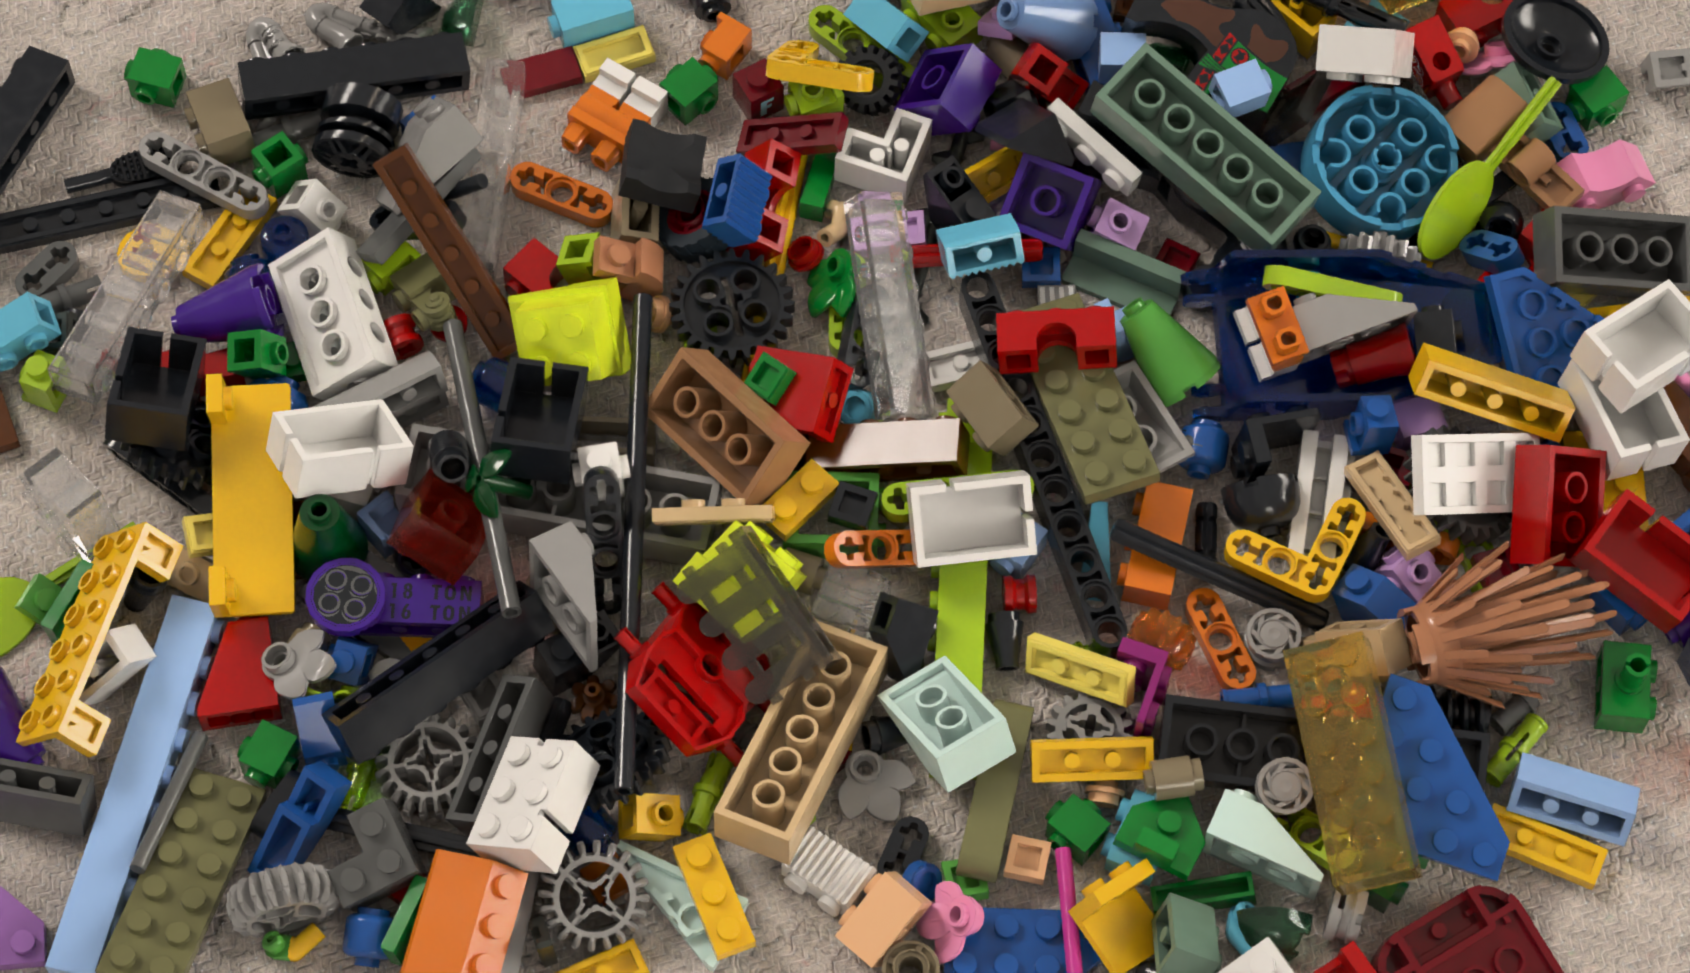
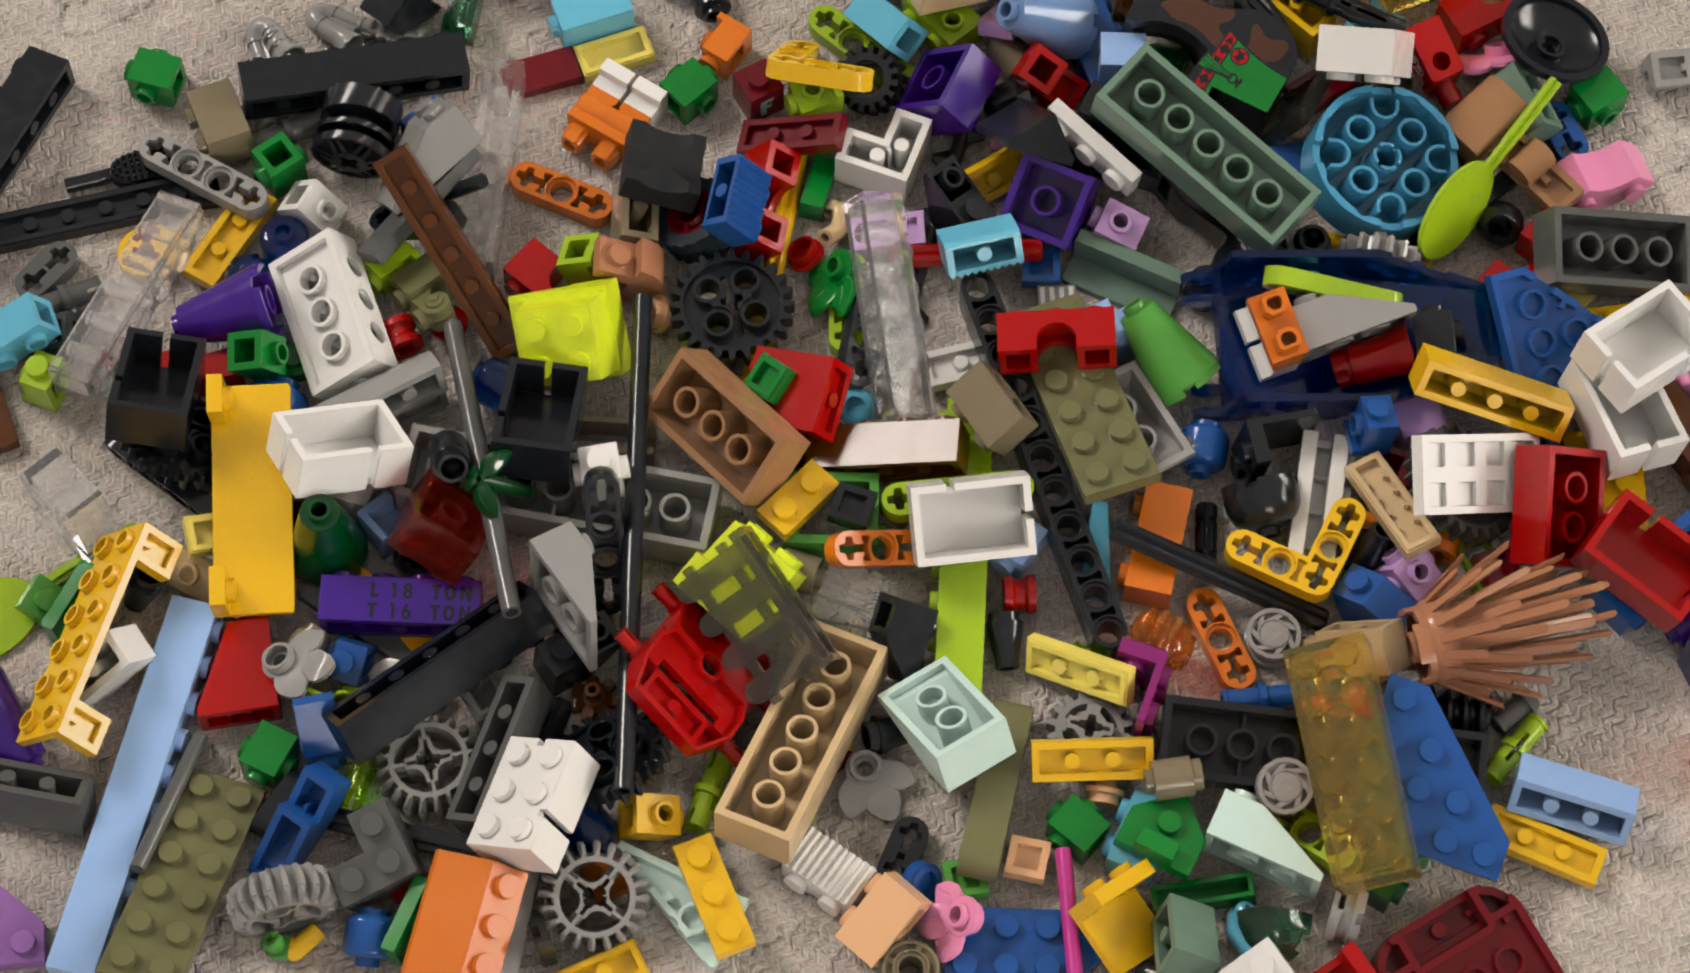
(345, 597): tile -> none
(696, 513): tan plate -> none
(1178, 255): dark red tile -> none
(1241, 88): light blue brick -> none
(1468, 40): light nougat plate -> none
(1491, 251): blue beam -> none
(1624, 687): green brick -> none

